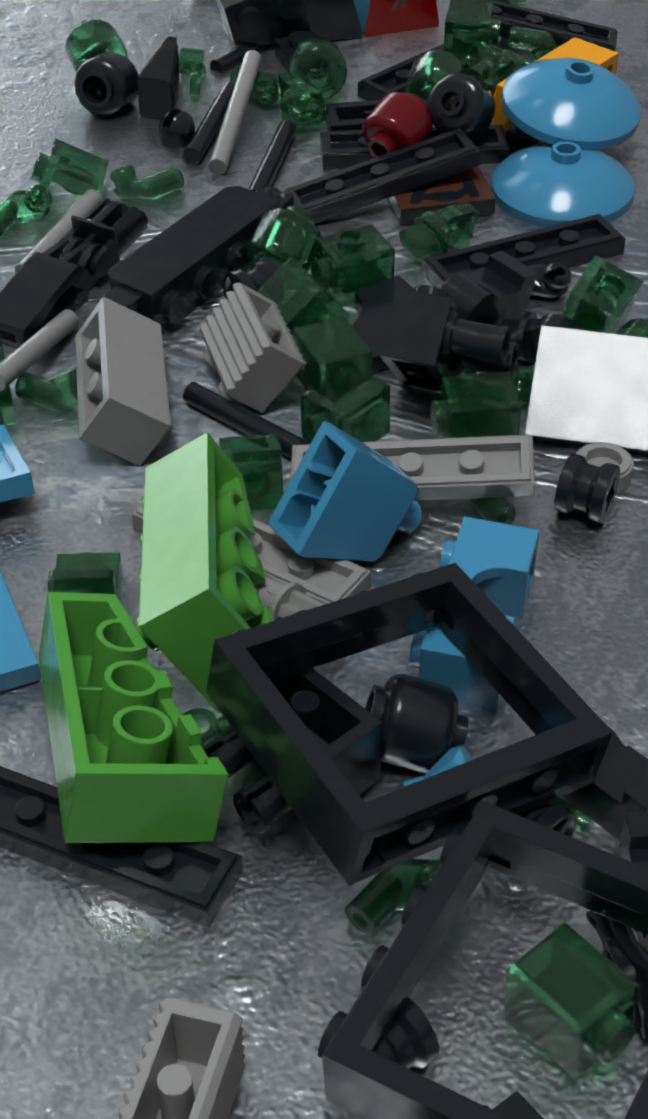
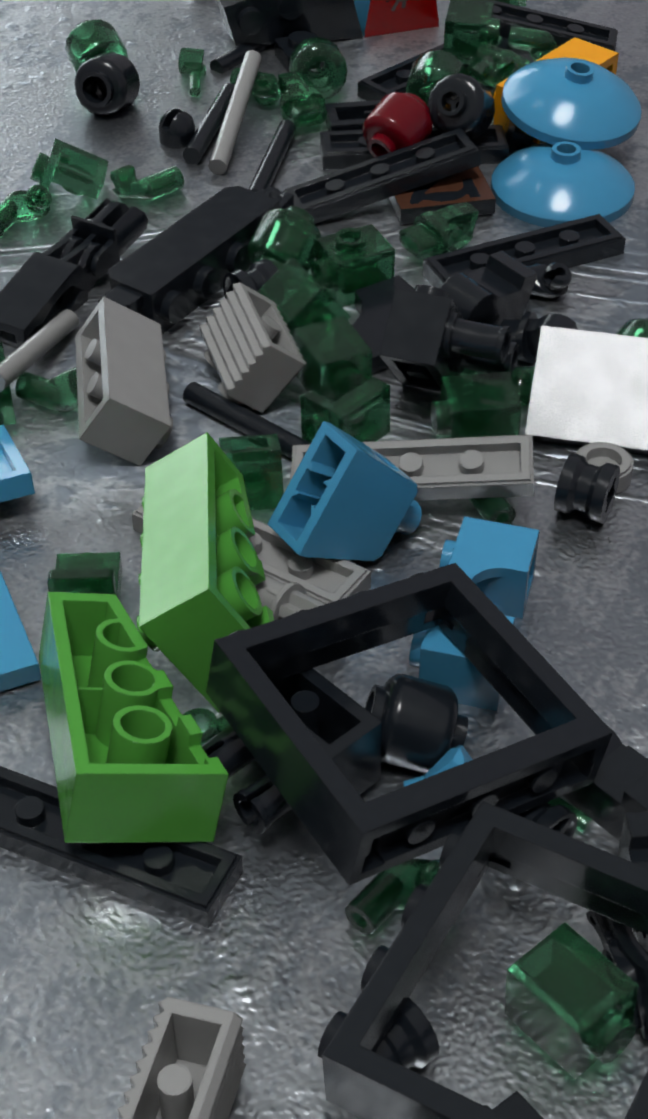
(82, 208): light grey bar -> none
(159, 81): black slope -> none
(602, 297): clear green brick -> none

